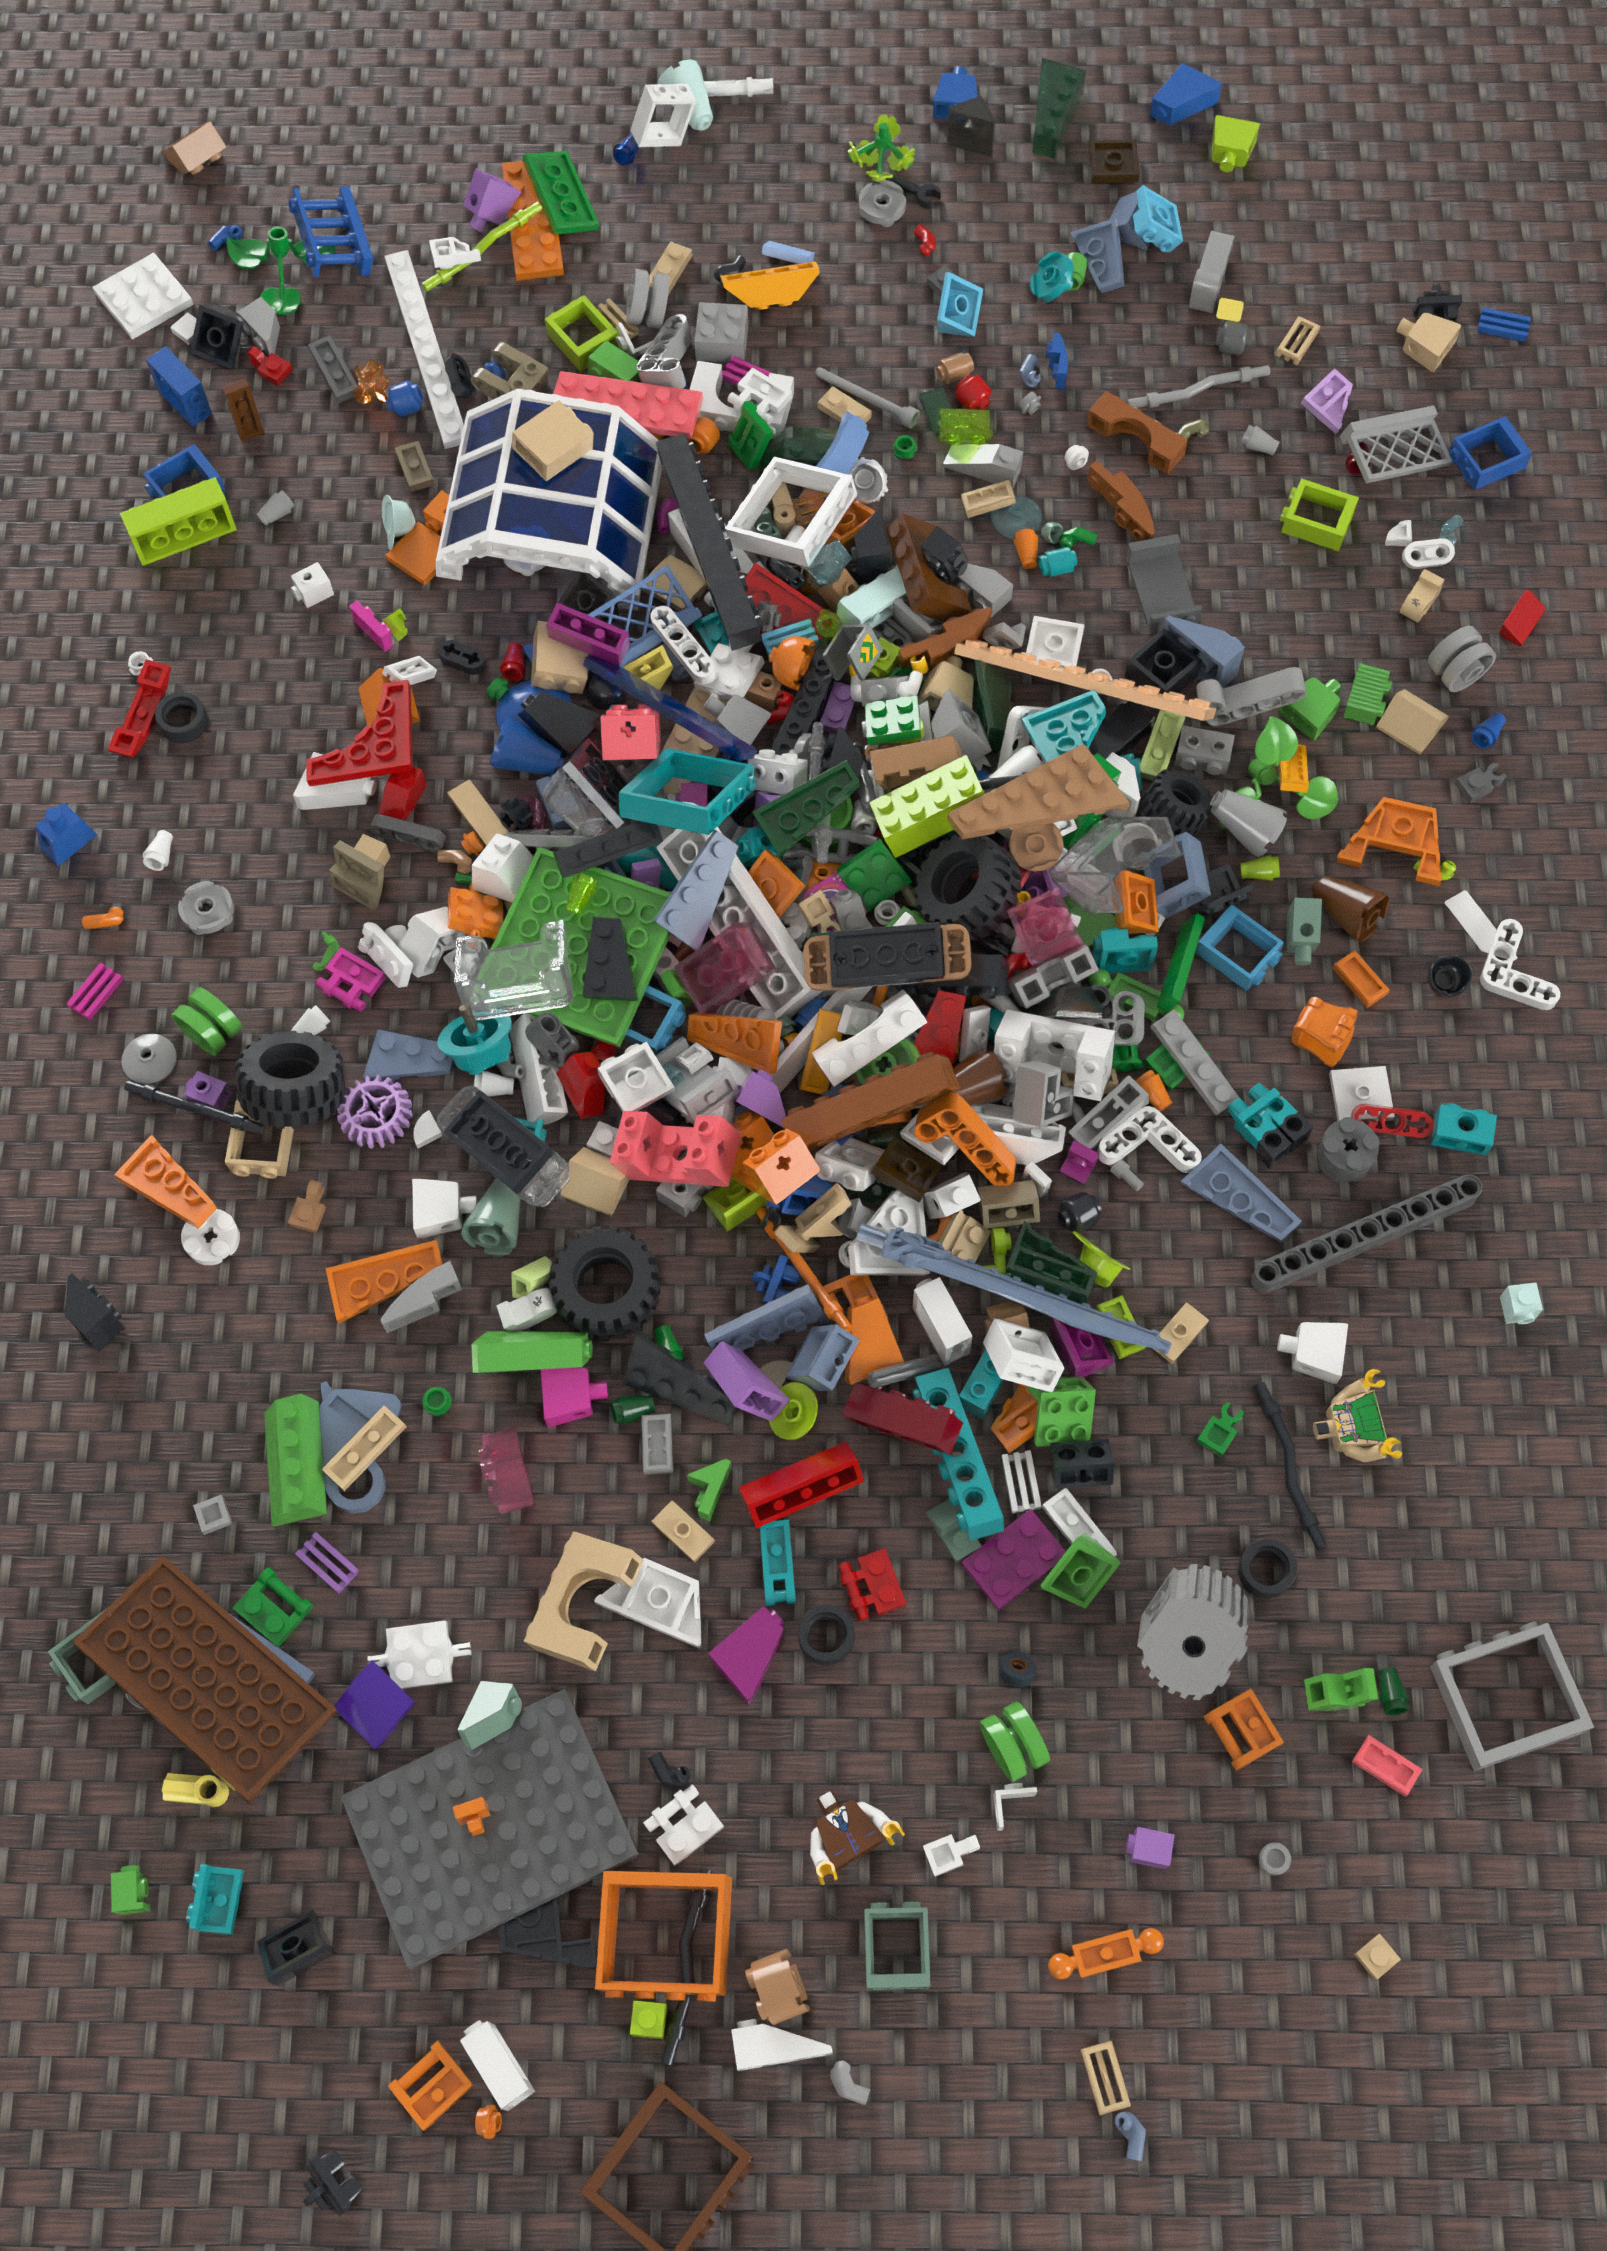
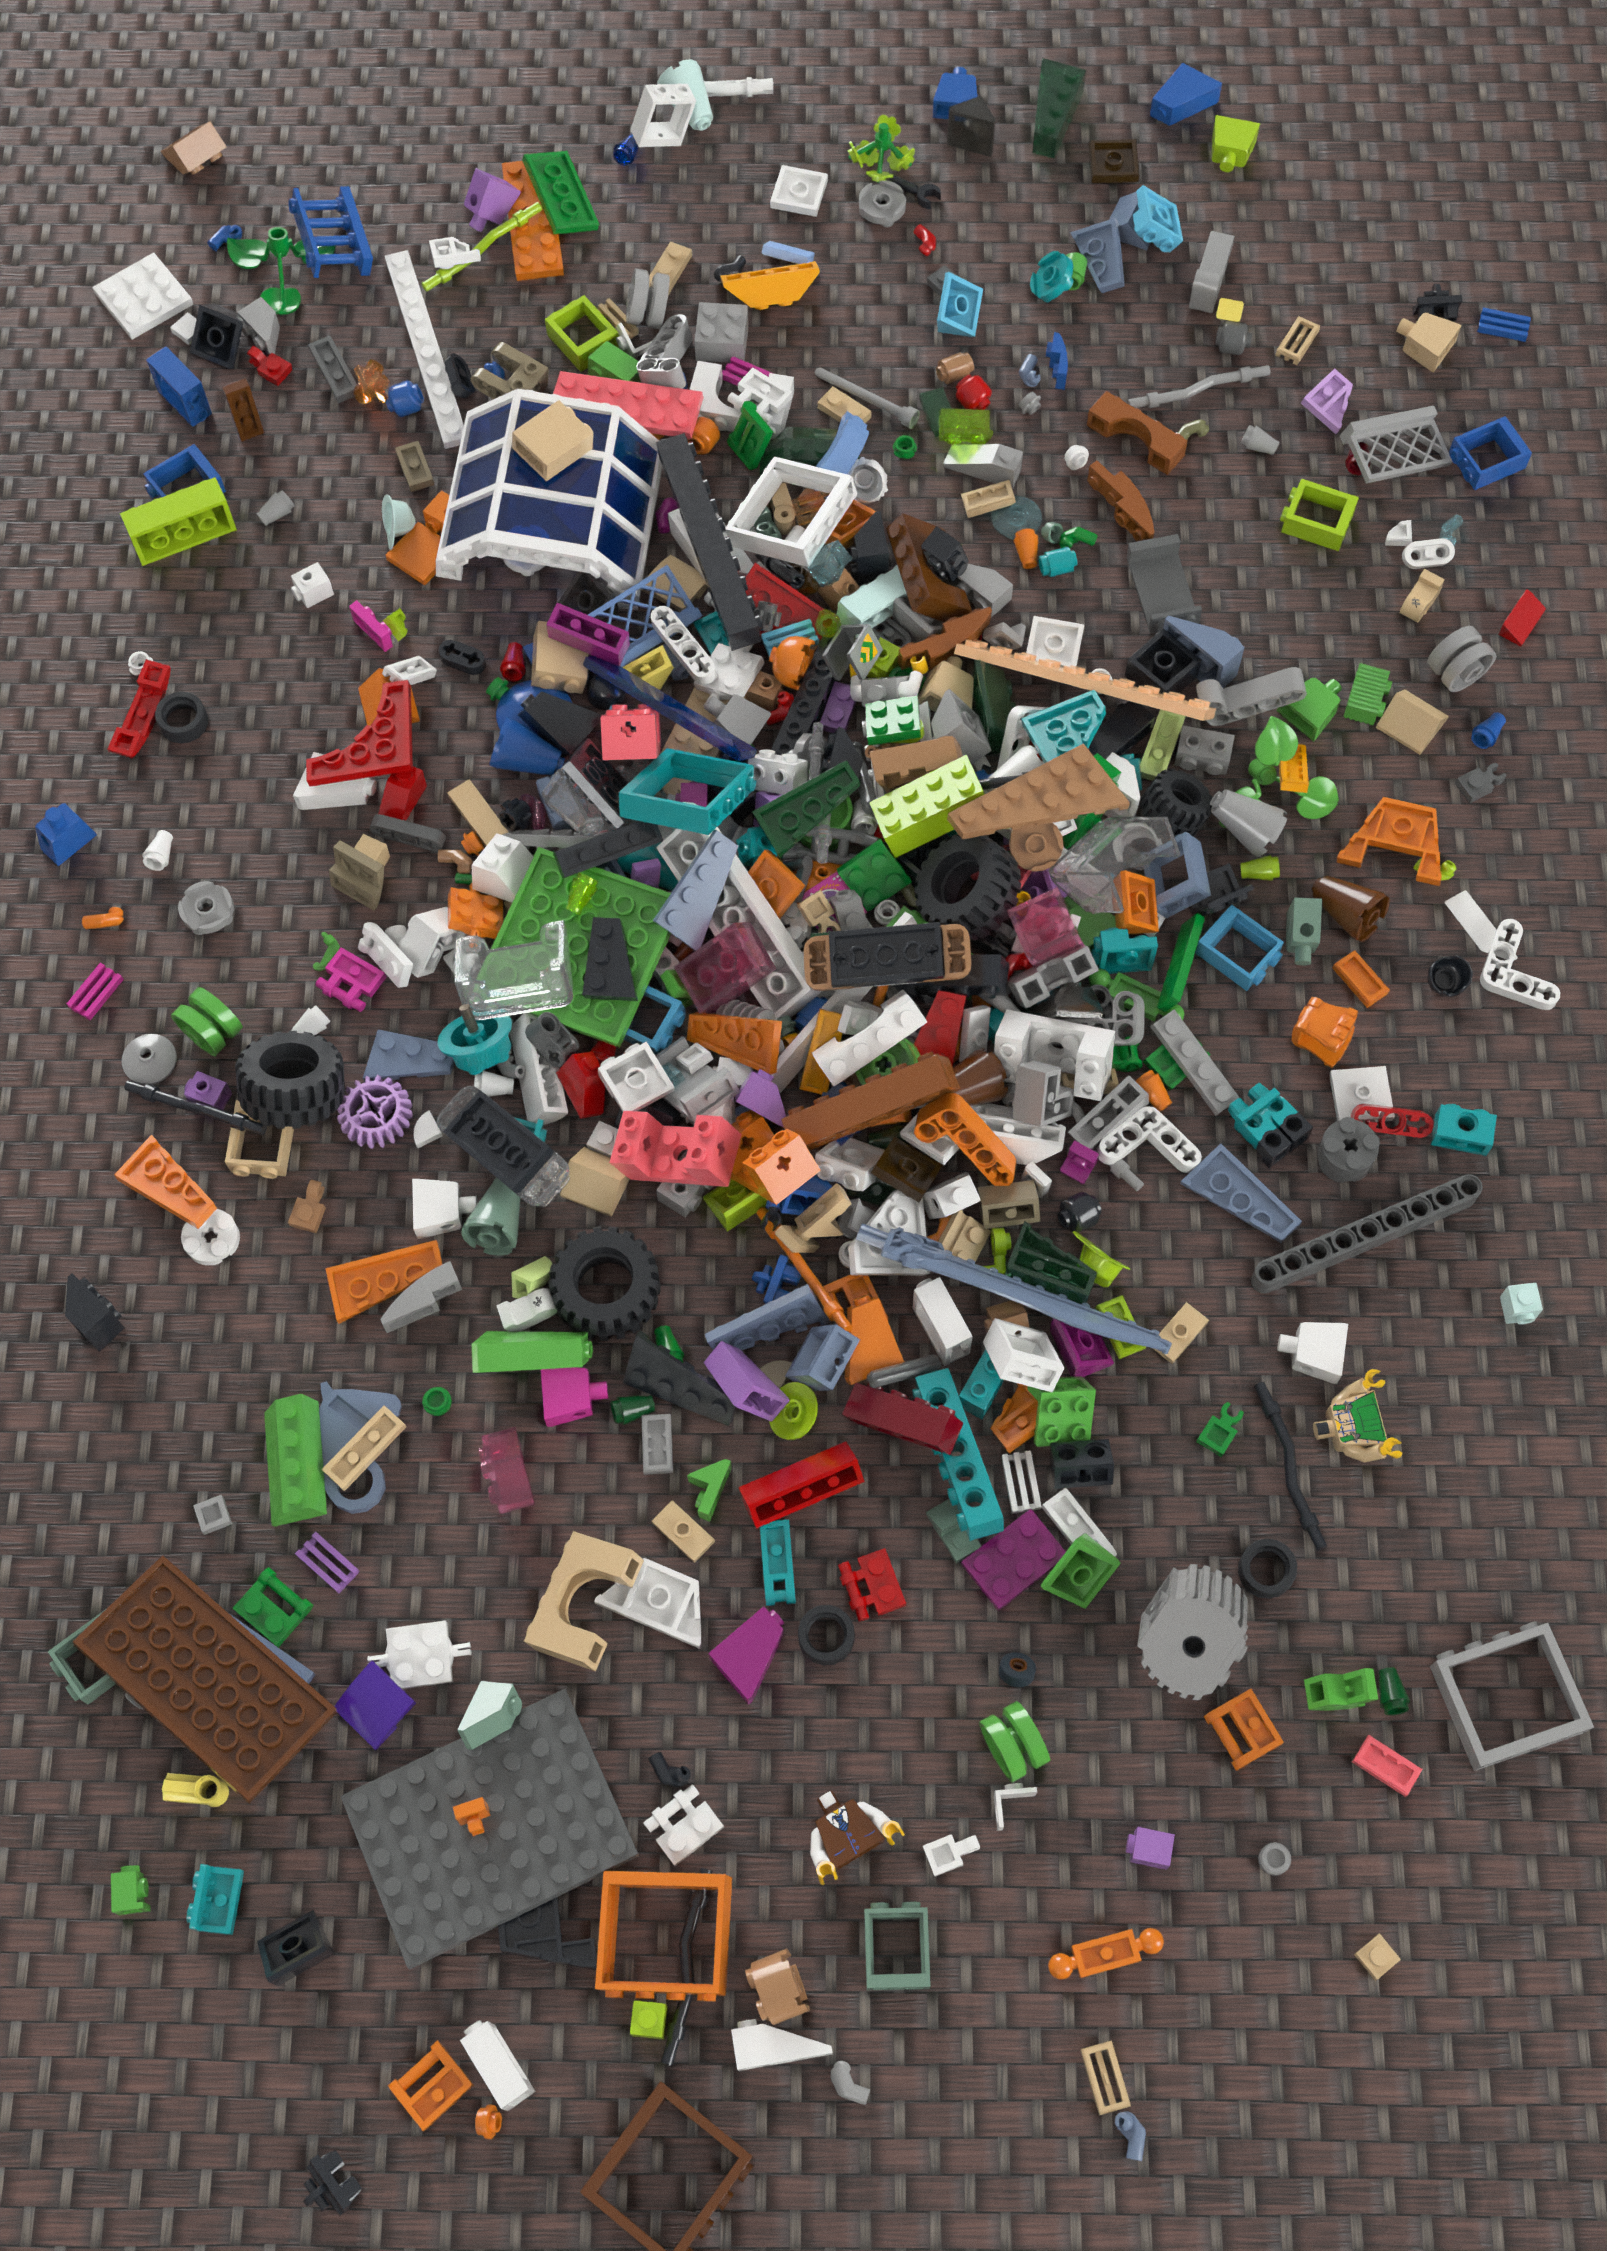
(799, 190): none -> white plate

